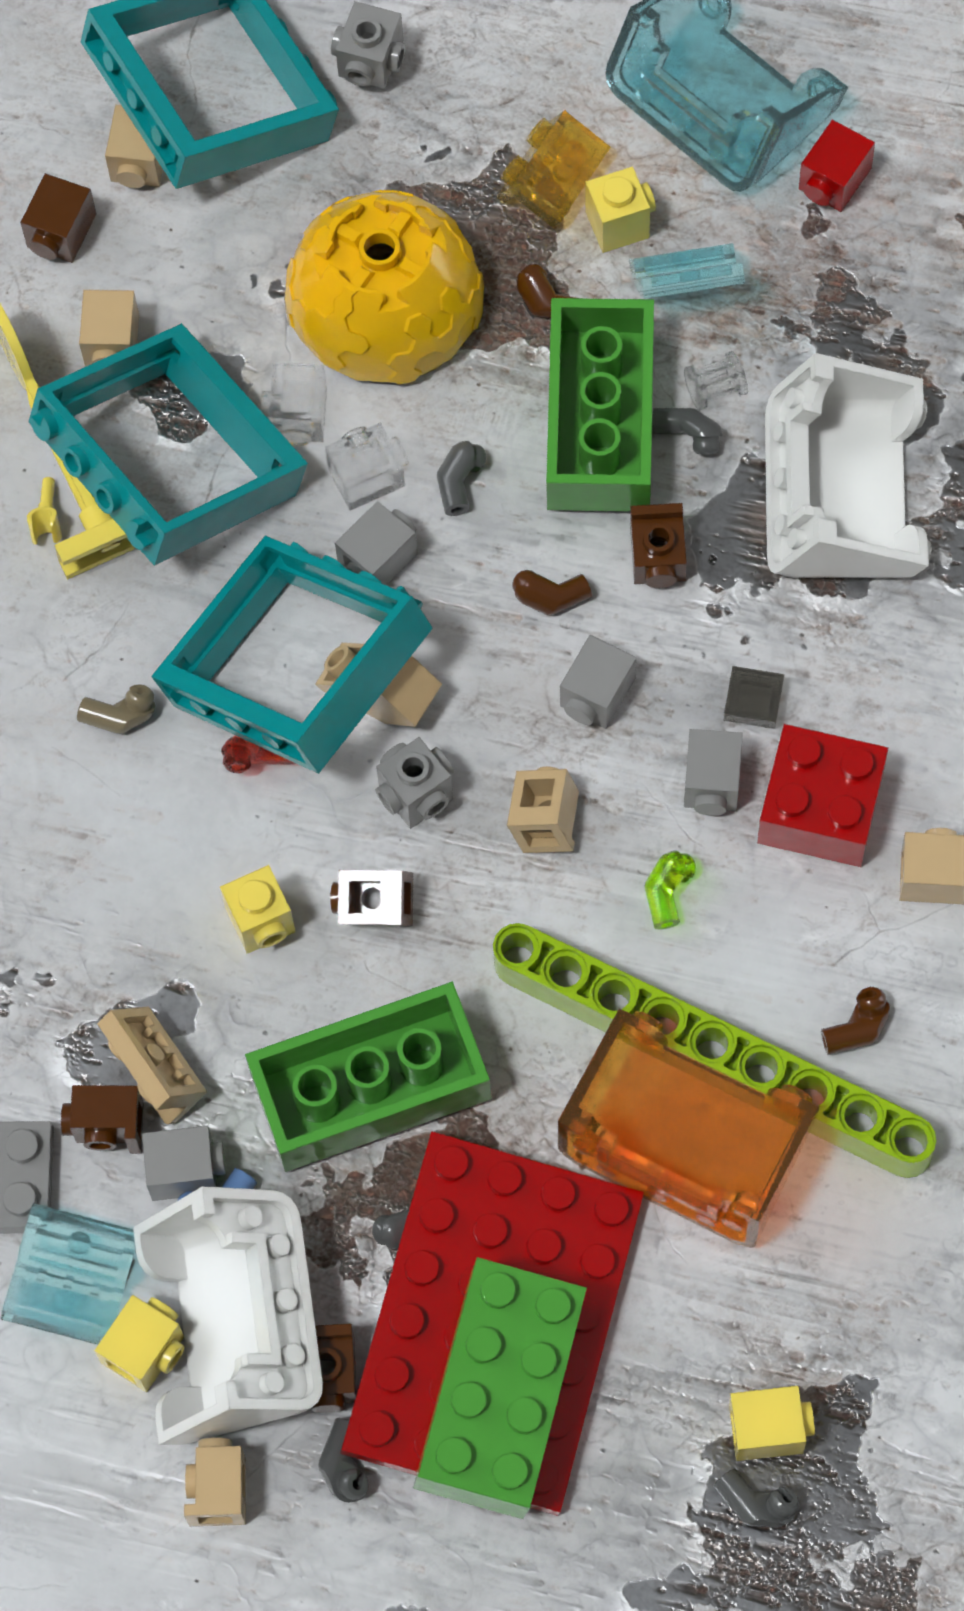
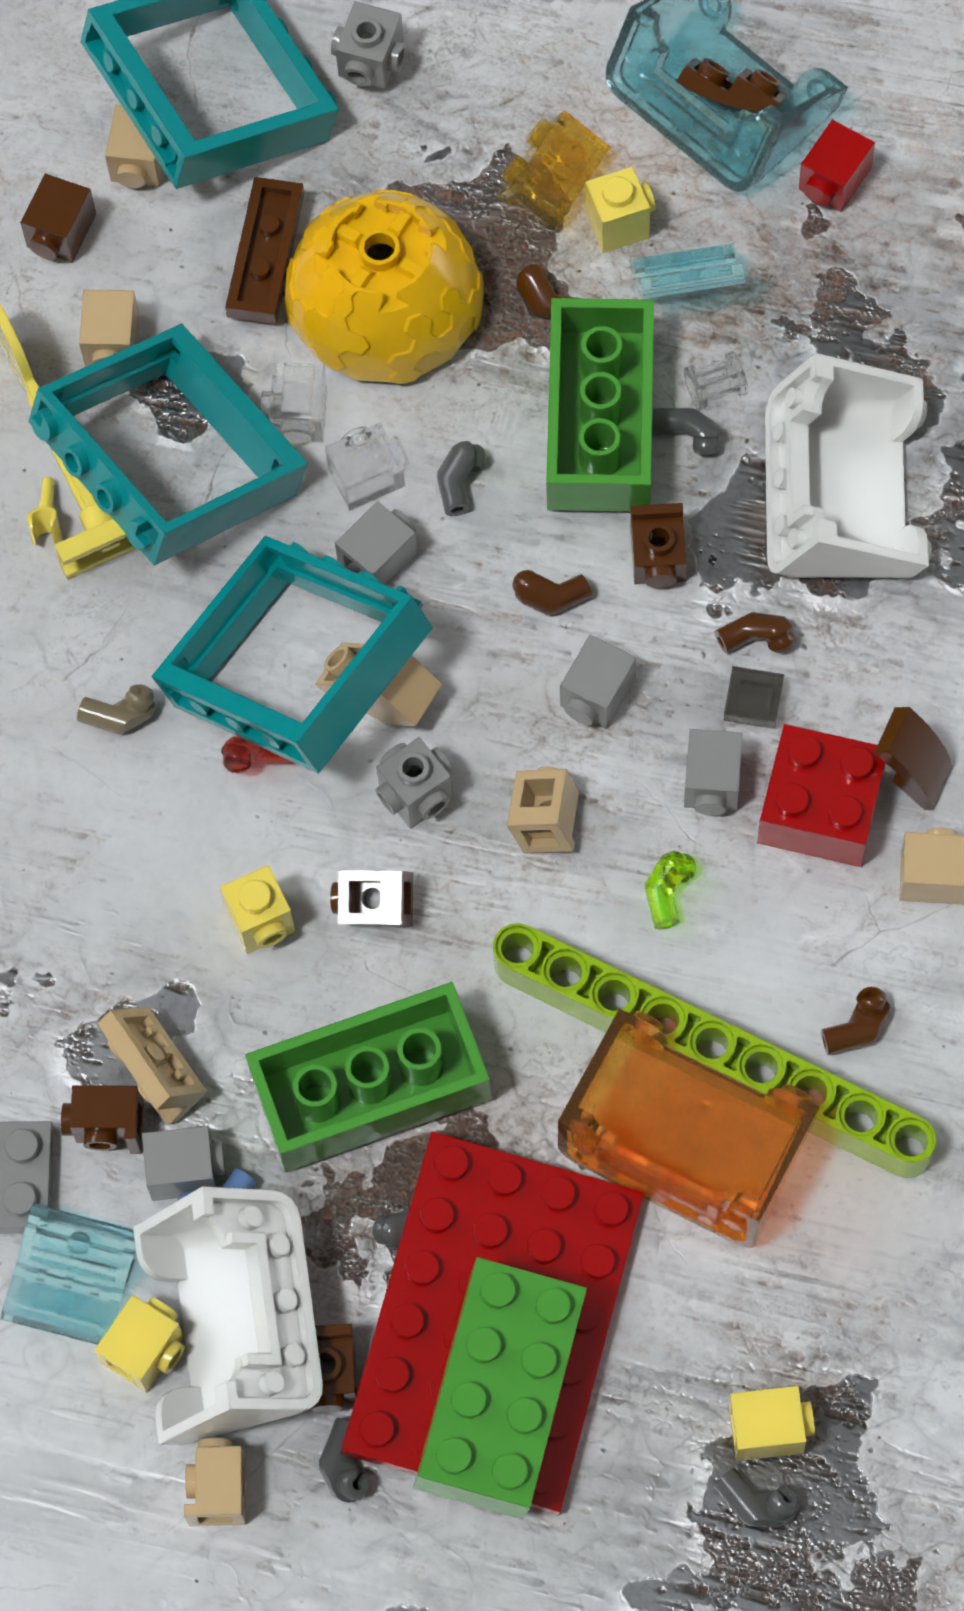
(264, 250): none -> reddish brown plate
(749, 91): none -> reddish brown slope
(757, 626): none -> reddish brown arm
(915, 756): none -> reddish brown slope

